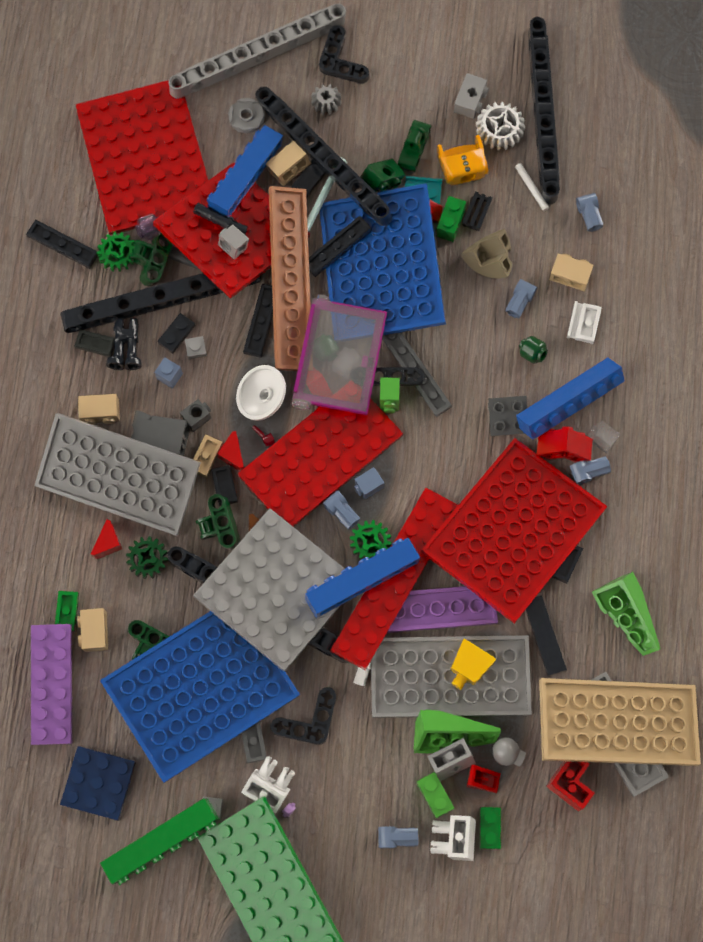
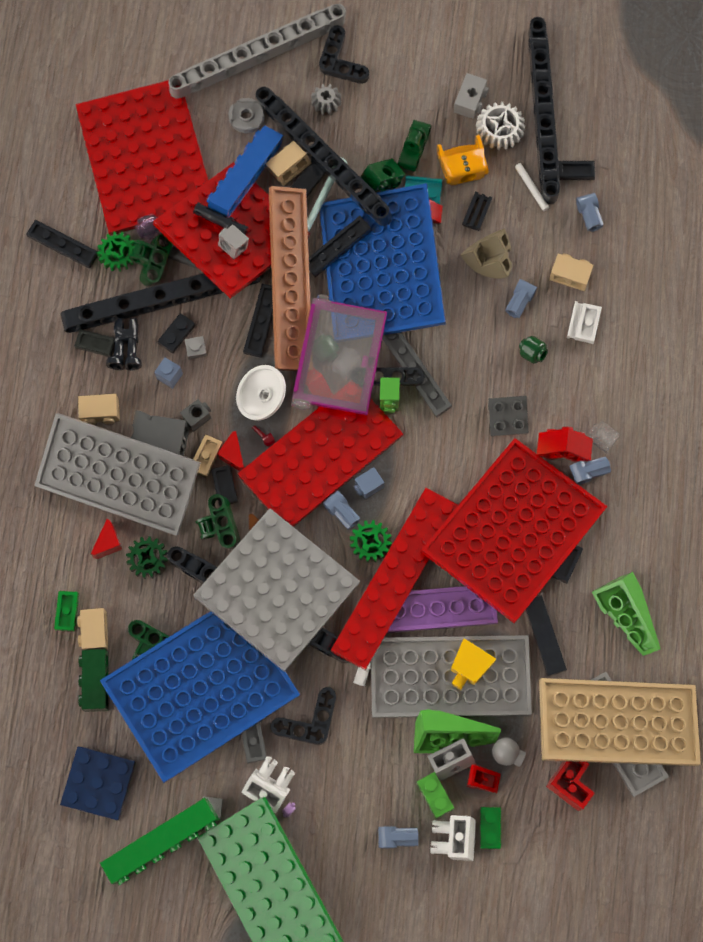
(51, 684): medium lavender plate -> none
(94, 668): none -> dark green brick
(361, 577): blue brick -> none
(451, 219): green brick -> none
(570, 398): blue brick -> none
(577, 170): none -> black tile

